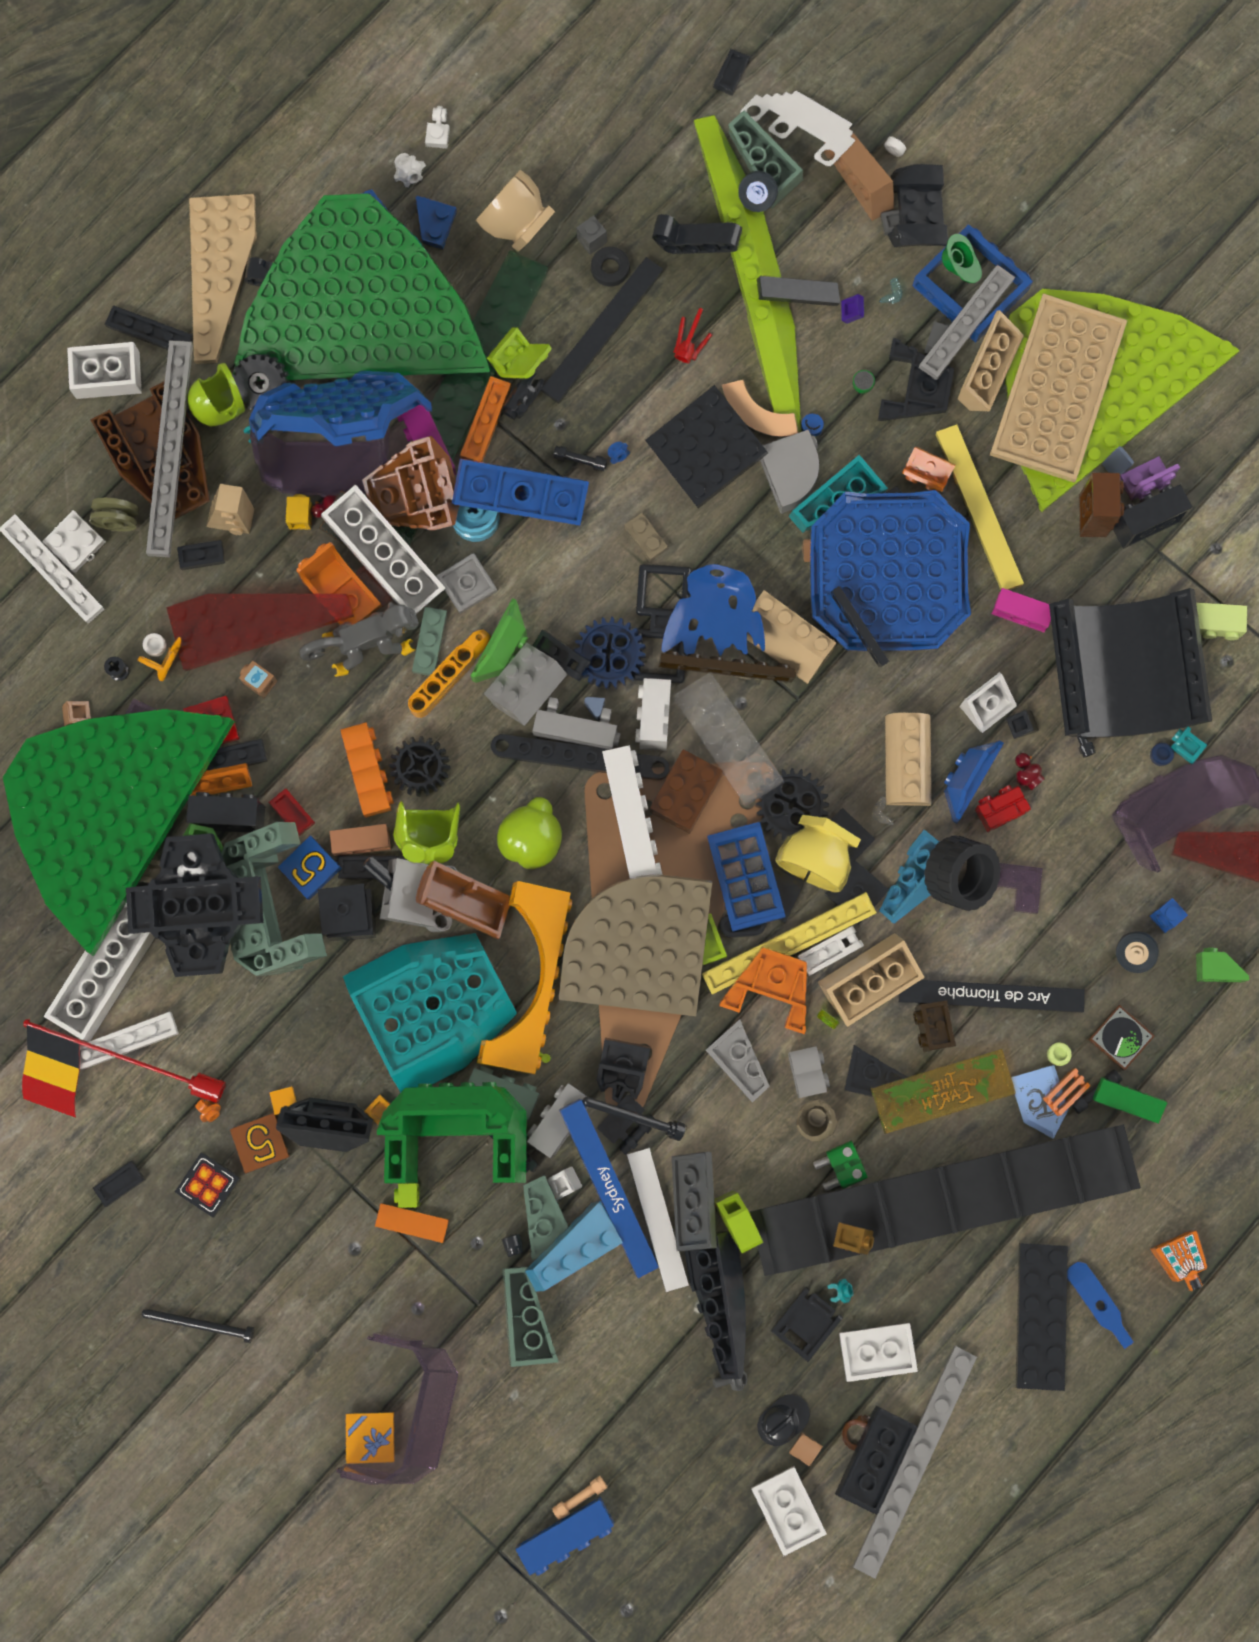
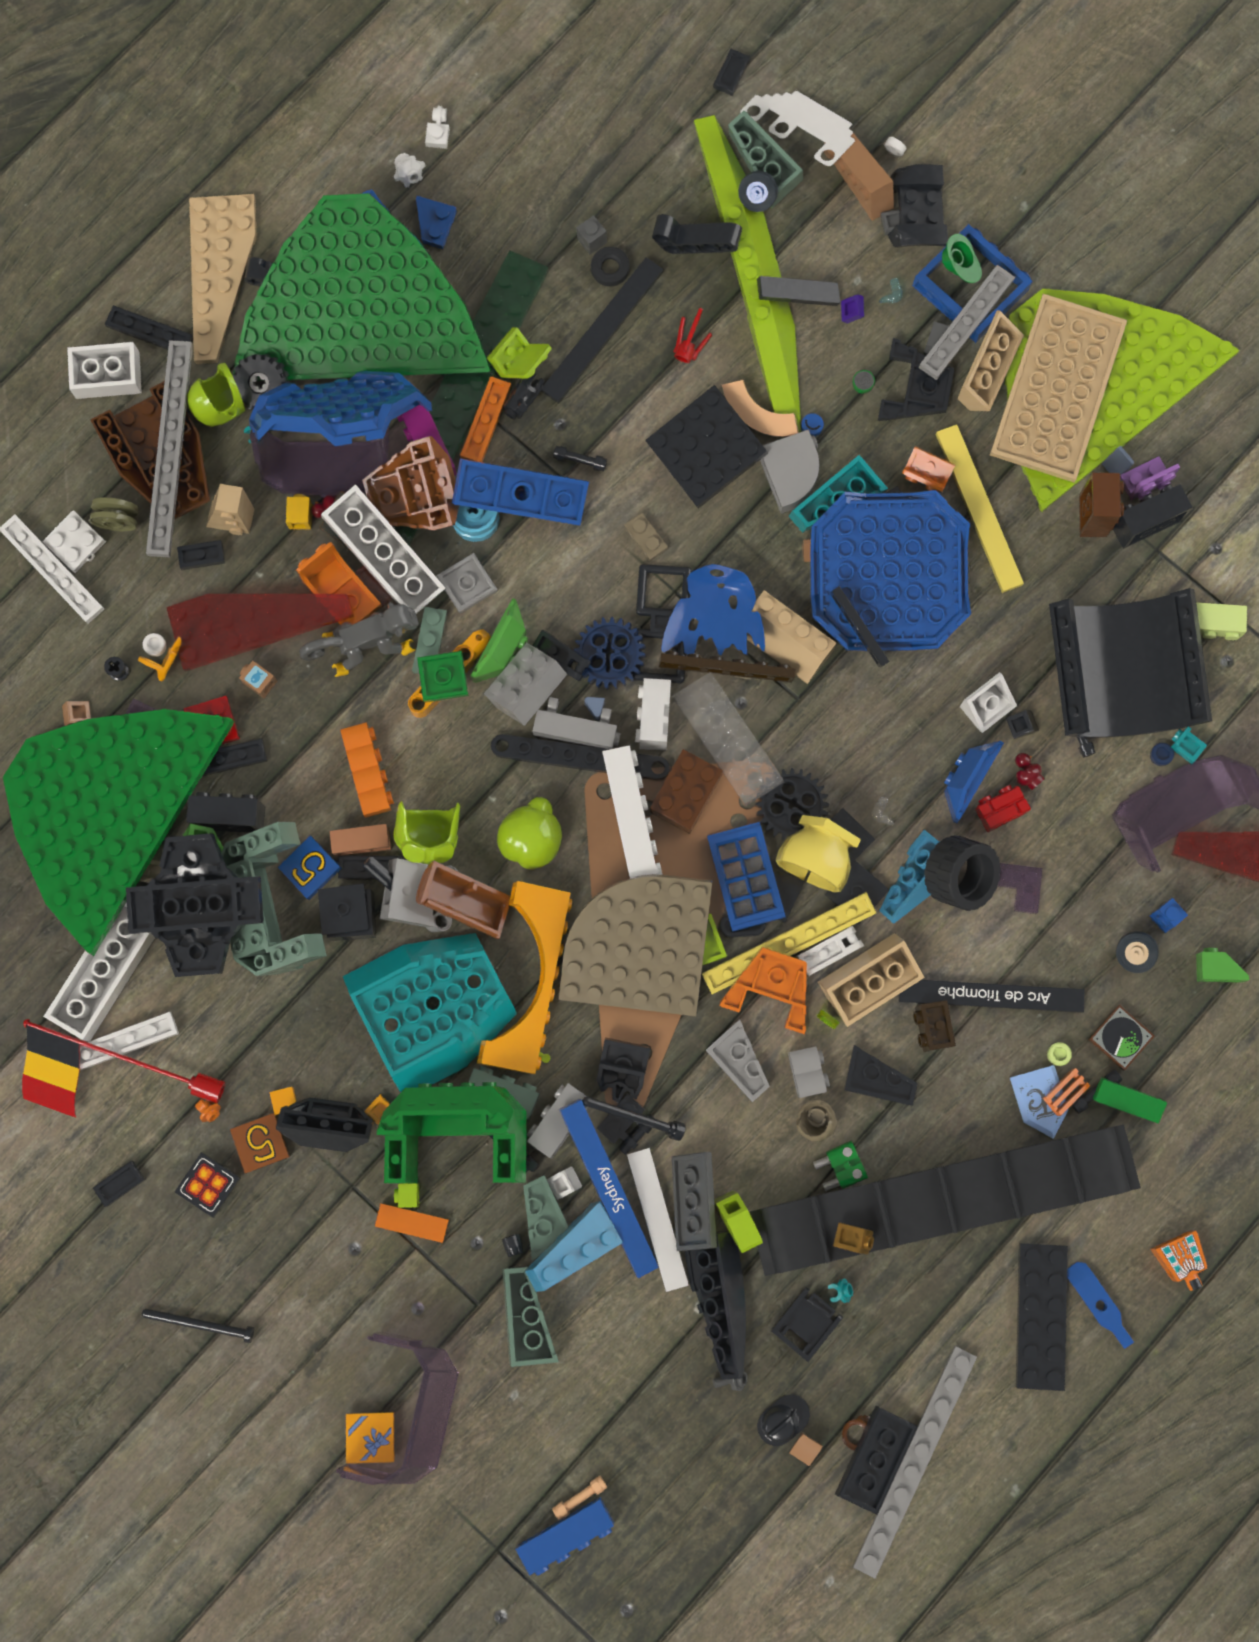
(224, 780): orange plate -> none
(291, 811): red tile -> none
(411, 770): black gear -> none
(442, 676): none -> green tile
(516, 212): tan plate -> none
(618, 452): blue plate -> none
(788, 1510): white plate -> none
(878, 1352): white plate -> none
(908, 759): tan container -> none
(943, 1091): clear yellow tile -> none
(1022, 610): dark pink piece -> none

